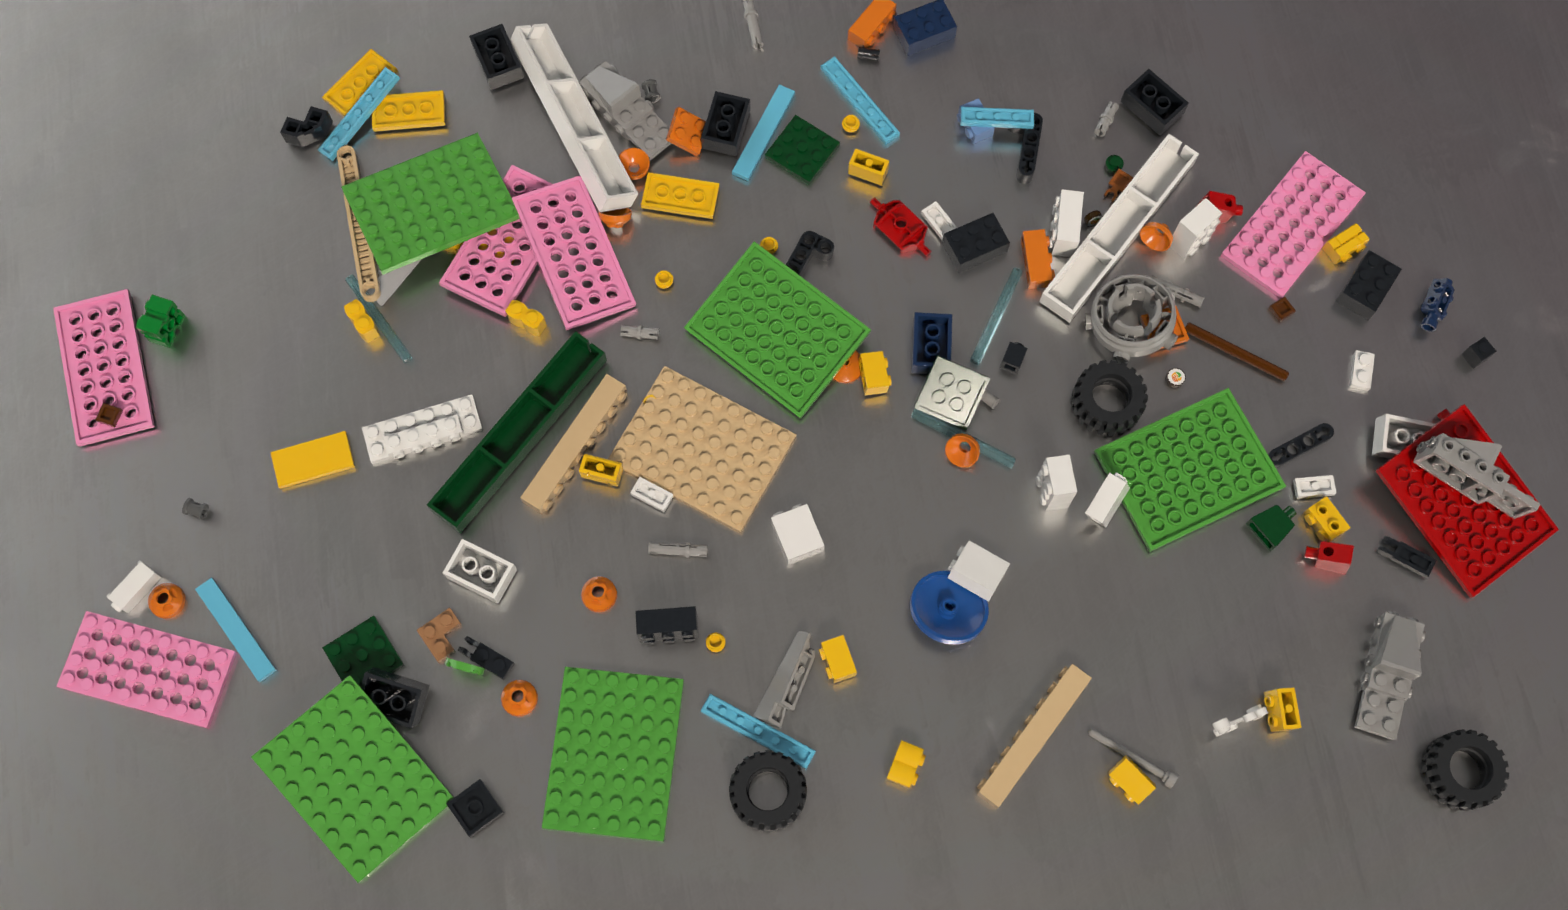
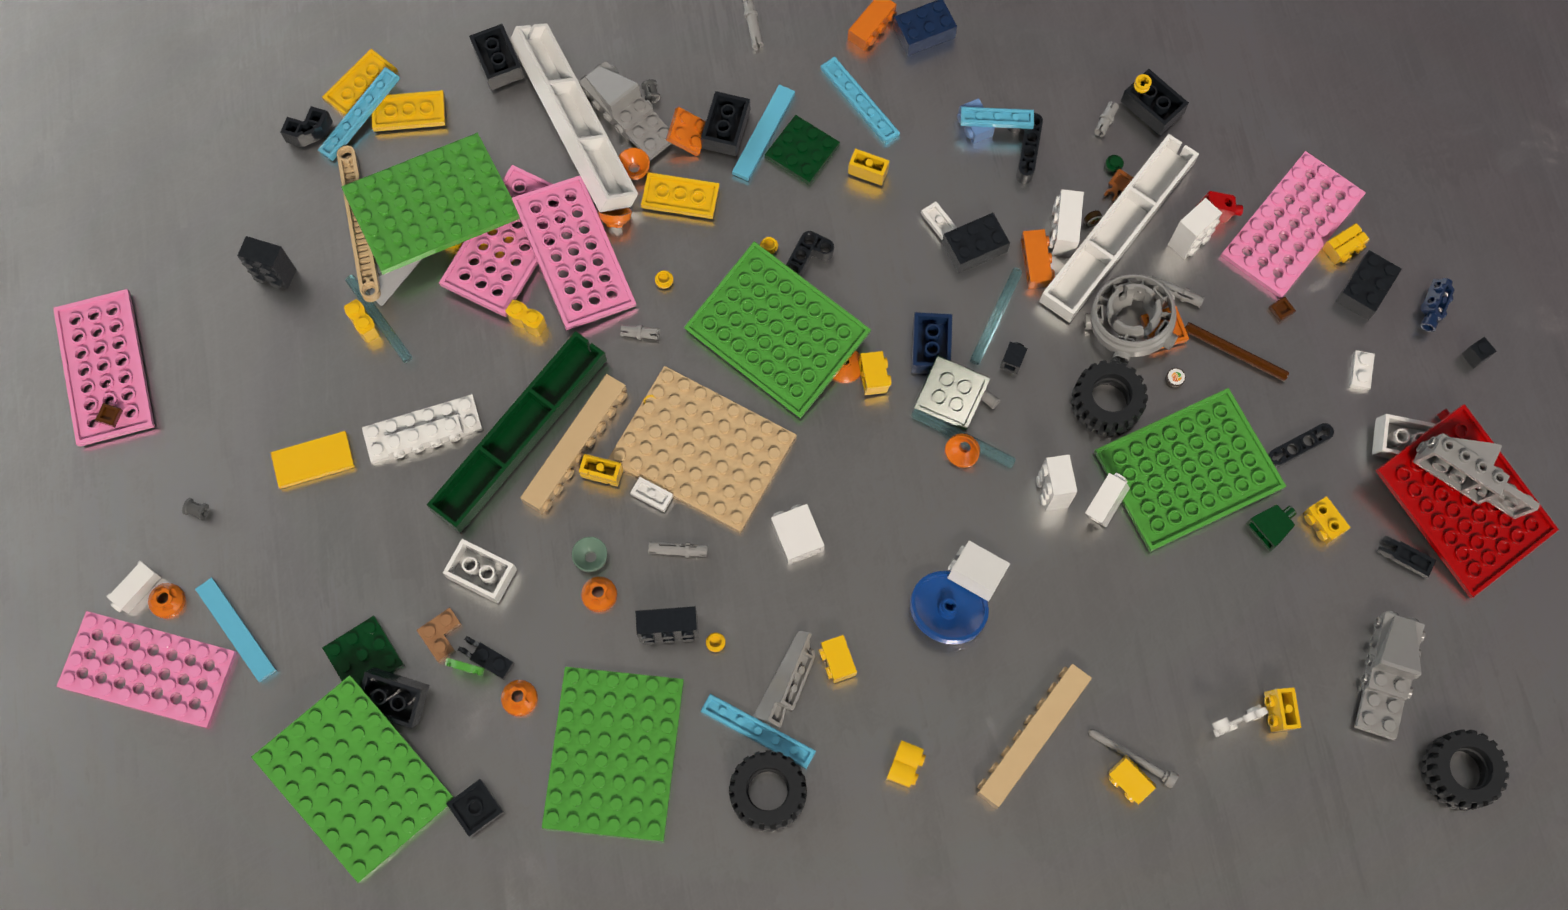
(160, 321): green brick -> none
(266, 262): none -> black brick
(587, 545): none -> sand green piece
(850, 123): yellow plate -> none
(868, 53): black pin -> none
(905, 238): red plate -> none
(1145, 78): none -> yellow bush
(1154, 239): orange piece -> none
(1314, 486): white plate -> none
(1331, 556): red torso -> none

